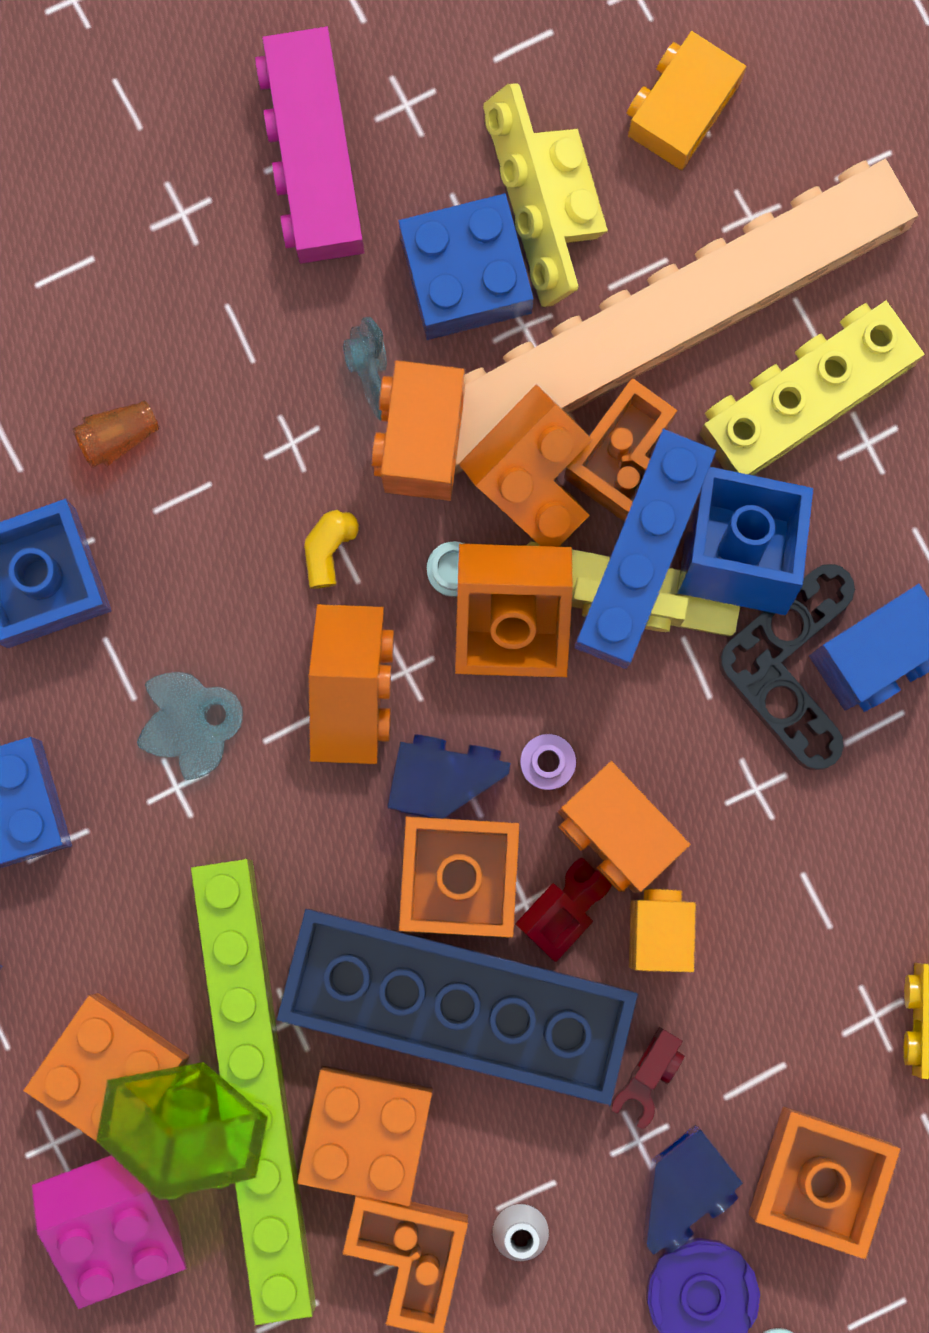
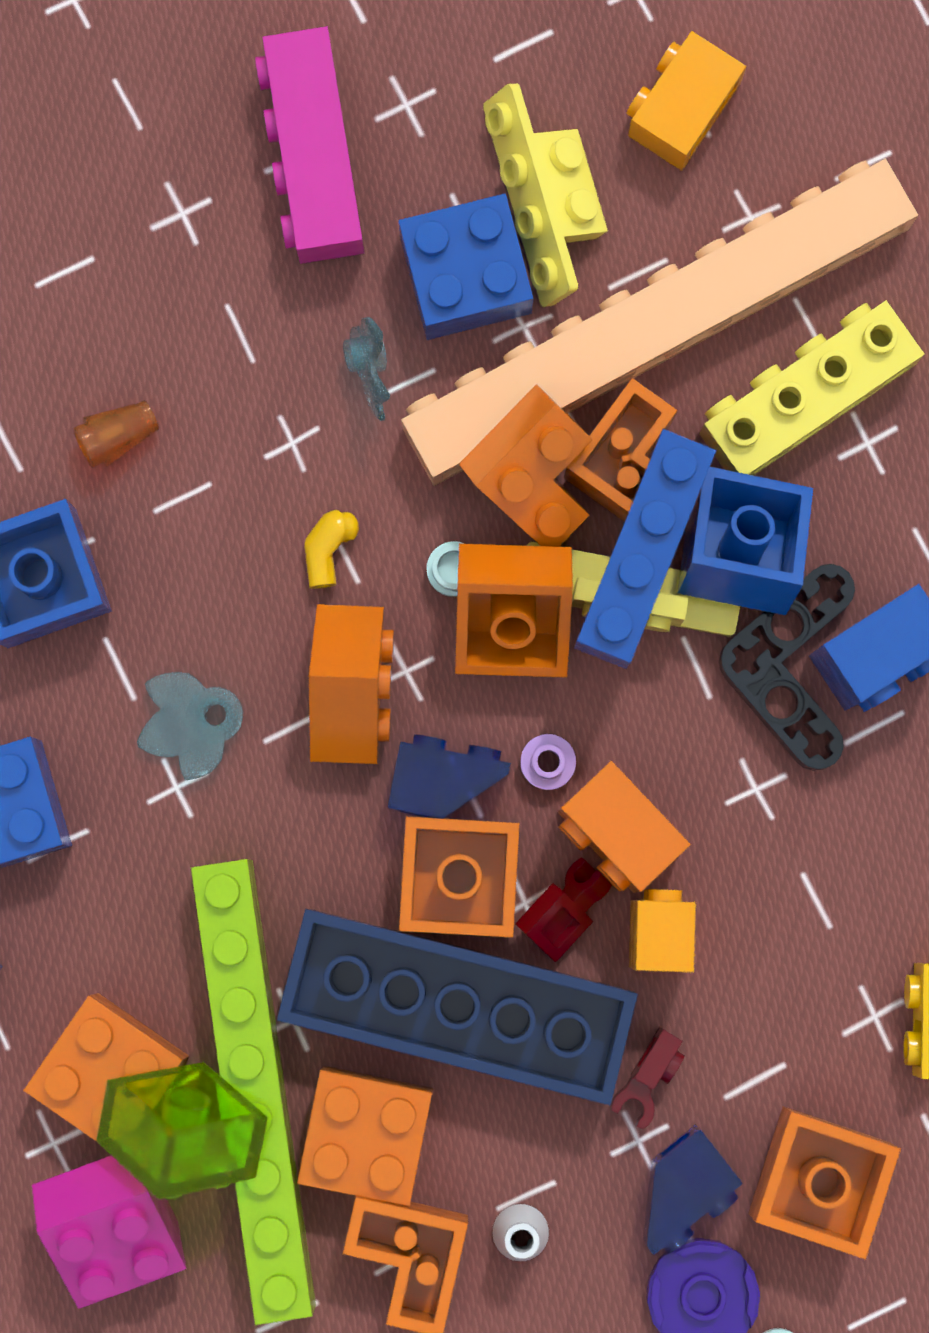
(422, 430): orange brick -> none

